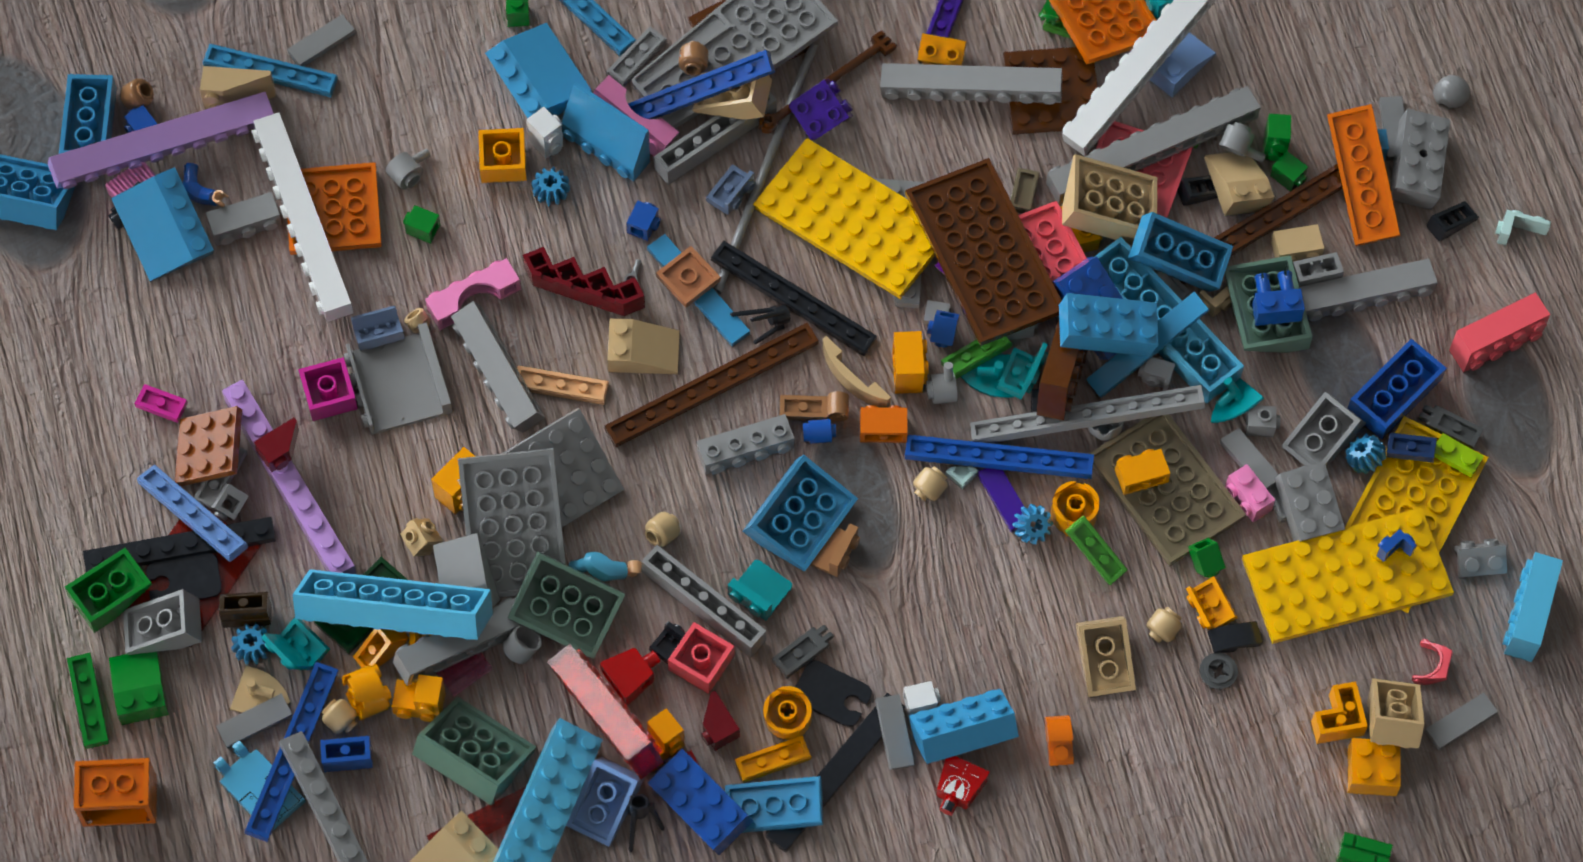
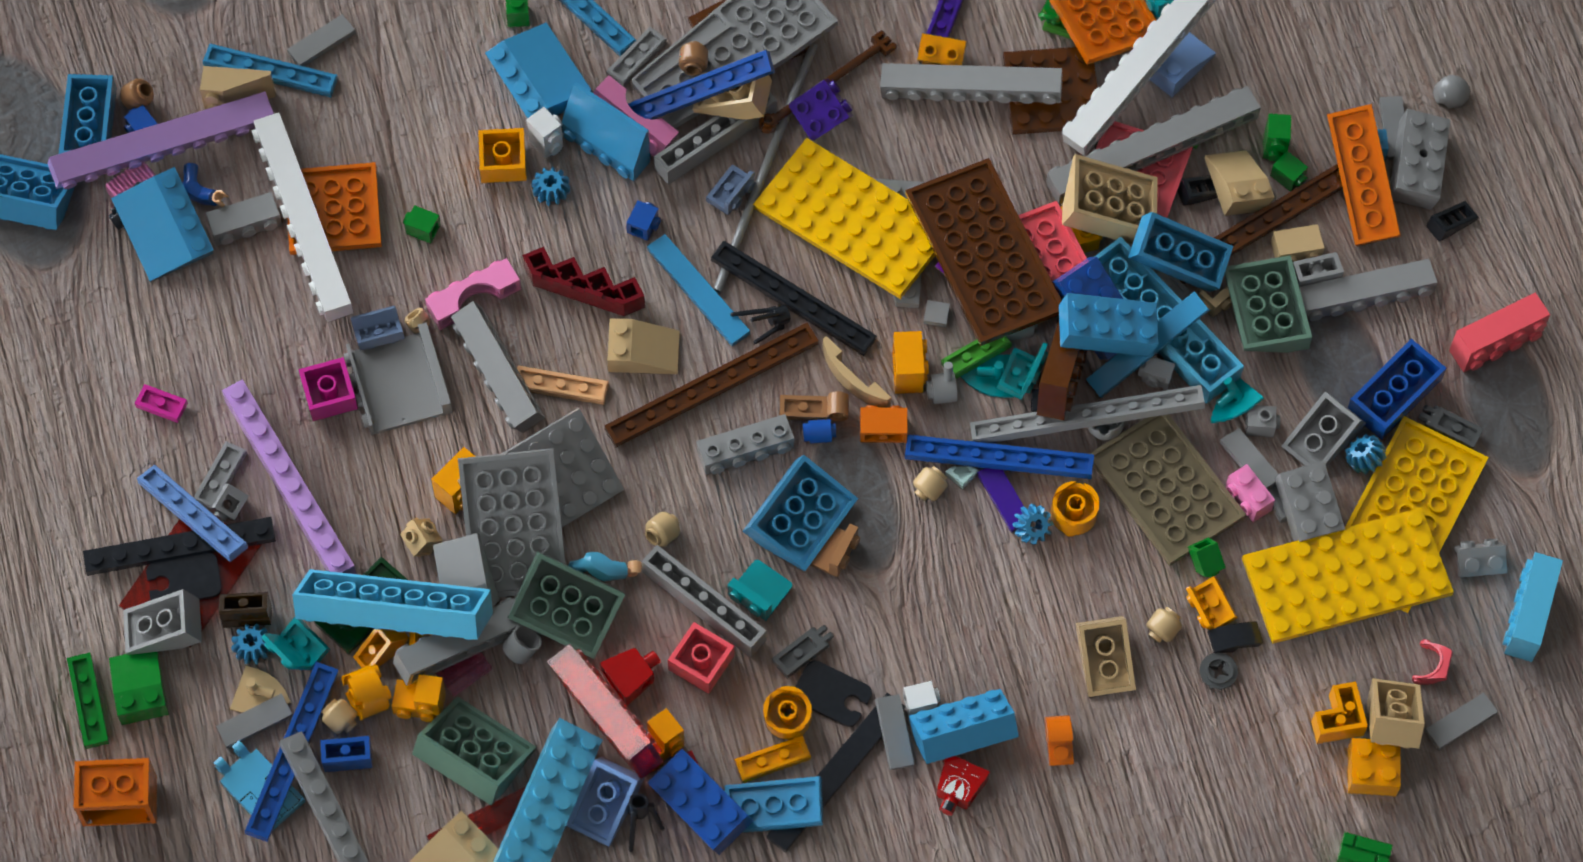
(108, 589): green slope -> none
(208, 446): plate -> none
(278, 445): dark red slope -> none
(405, 169): light grey piece -> none
(634, 272): light grey hand -> none
(667, 641): black bracket -> none
(688, 276): nougat plate -> none
(718, 724): dark red slope -> none
(943, 328): blue brick -> none
(1024, 190): dark tan tile -> none
(1096, 550): bright green tile -> none
(1142, 471): light orange brick -> none
(1238, 140): light grey piece -> none
(1277, 306): blue brick -> none
(1390, 544): blue bracket -> none
(1411, 447): dark blue plate -> none
(1457, 455): lime plate -> none
(1519, 220): light aqua bracket -> none

